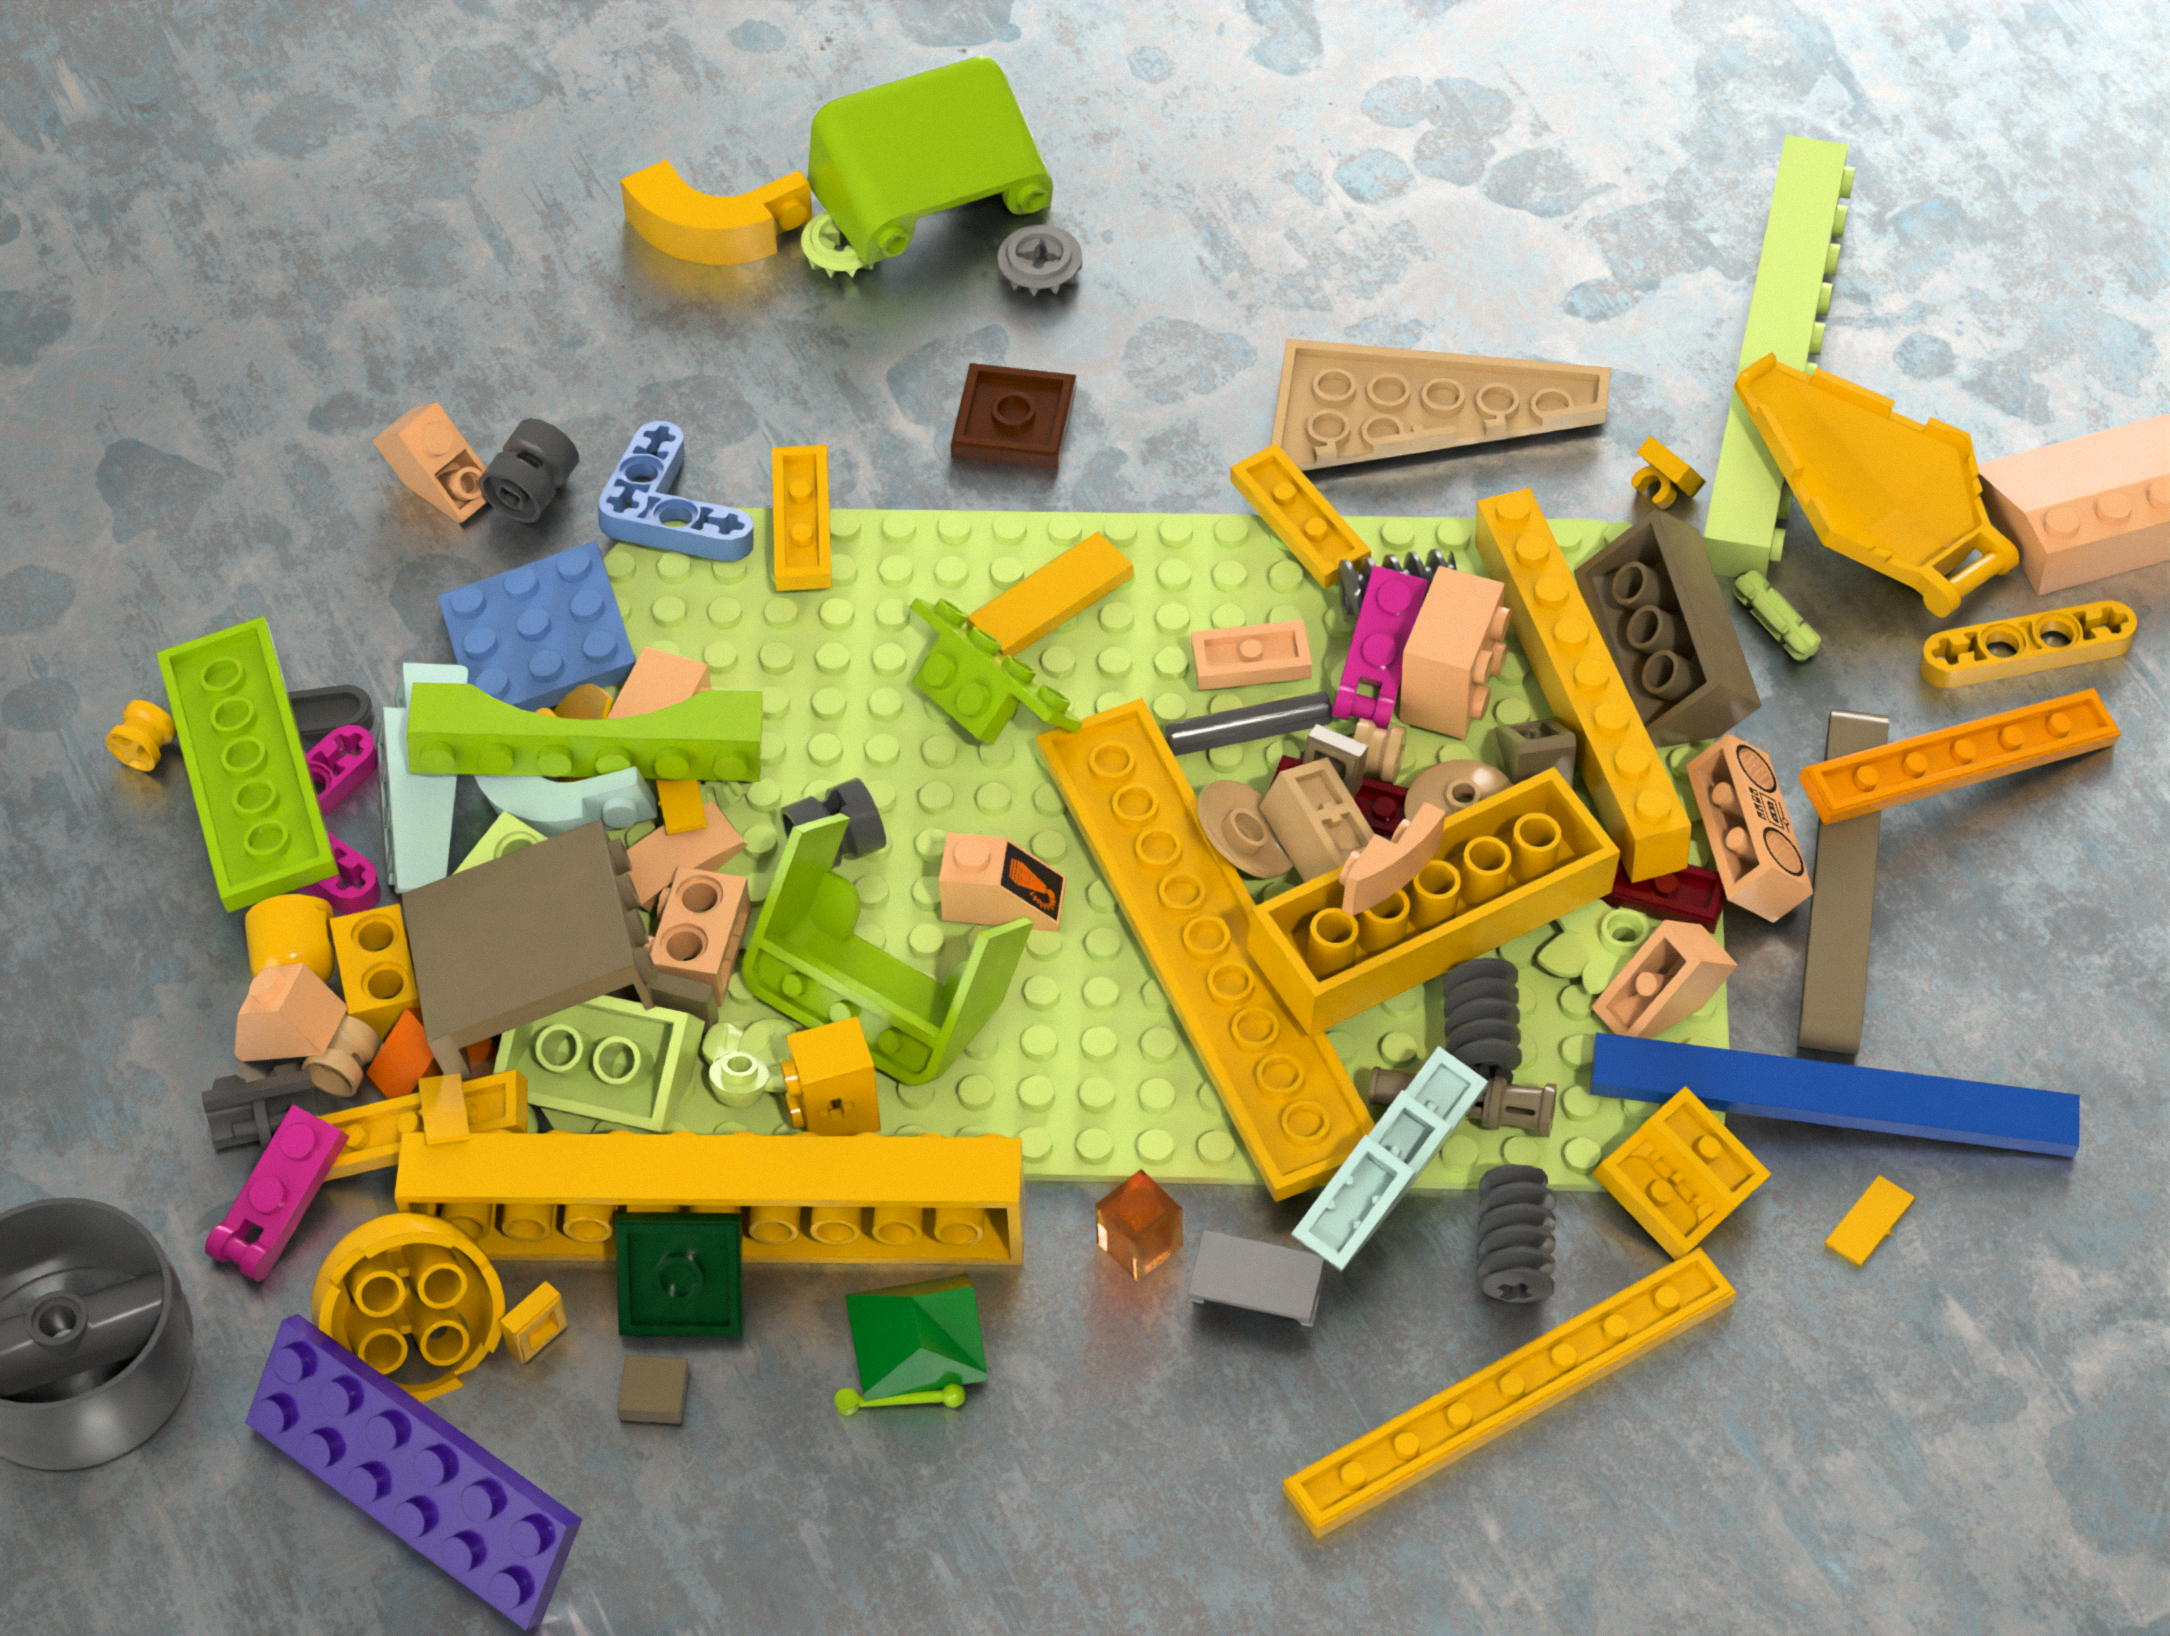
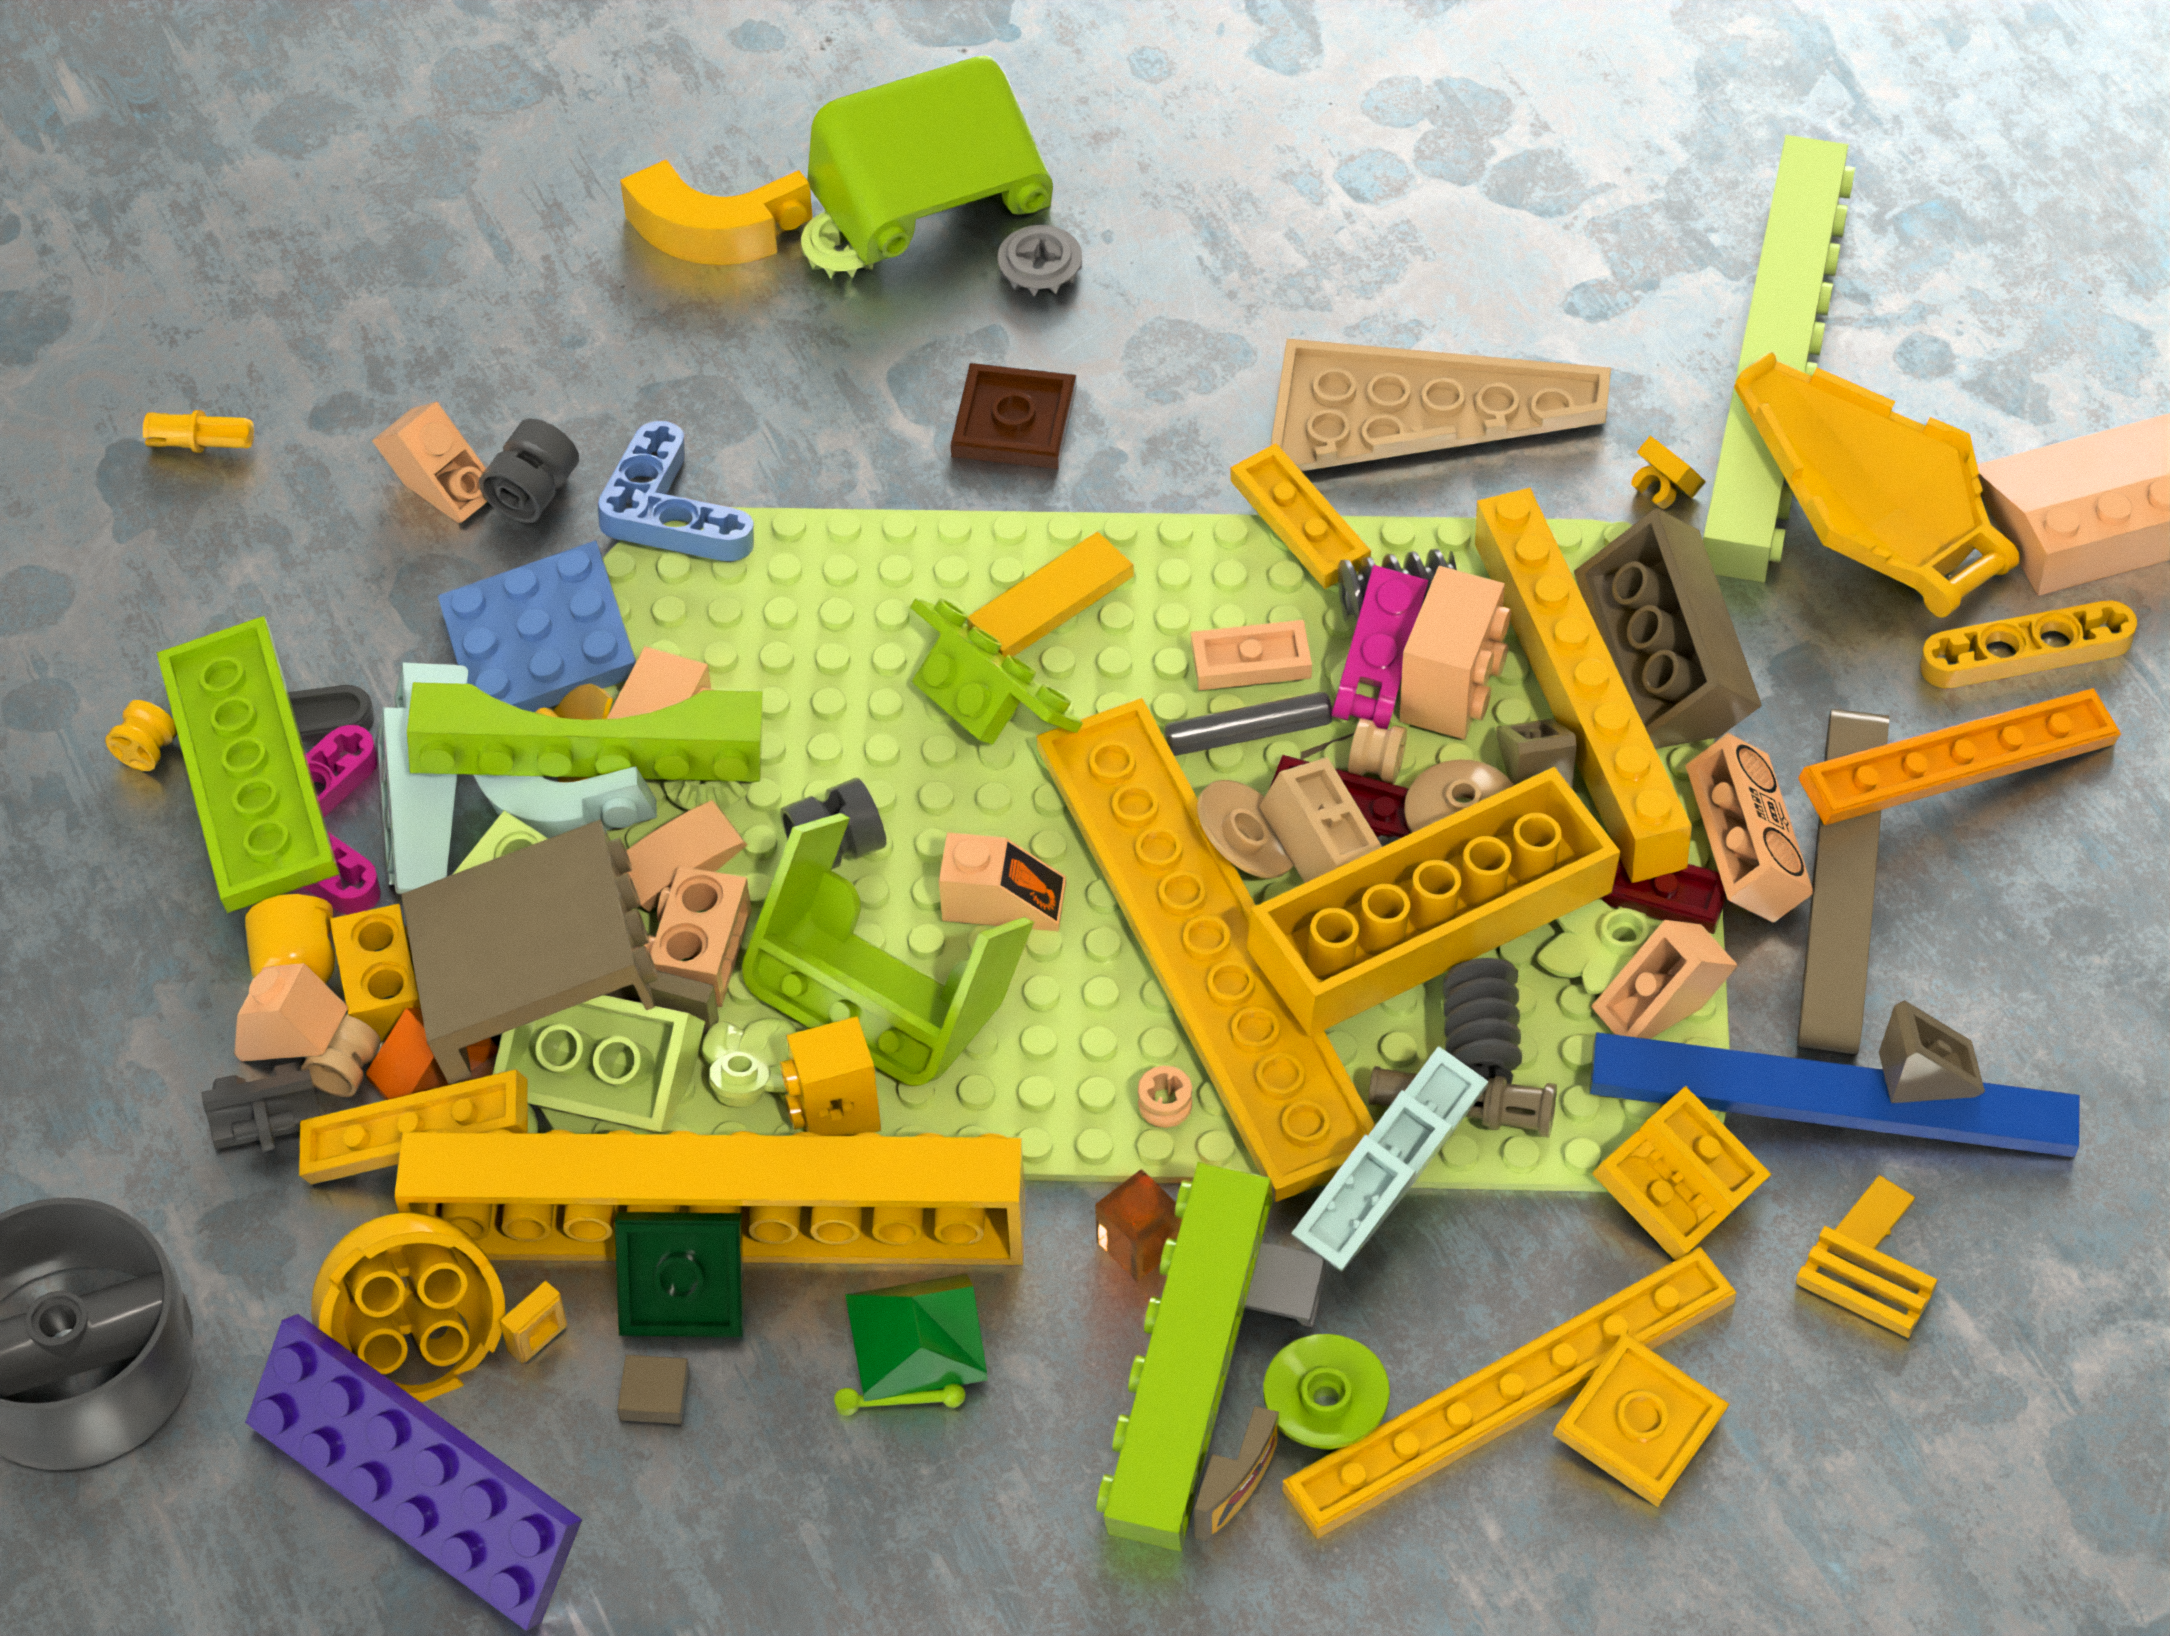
(197, 431): none -> yellow axle
(277, 1193): dark pink plate -> none
(443, 1109): yellow window -> none
(681, 805): yellow window -> none
(801, 518): yellow plate -> none
(1172, 1080): none -> light nougat bush
(1187, 1356): none -> lime brick
(1232, 1482): none -> dark tan slope
(1331, 1368): none -> lime dish
(1343, 752): dark tan tile -> none
(1391, 864): light nougat slope -> none
(1516, 1234): dark grey piece -> none
(1640, 1419): none -> yellow tile
(1776, 615): yellowish green axle -> none
(1876, 1262): none -> yellow tile
(1927, 1059): none -> dark tan slope

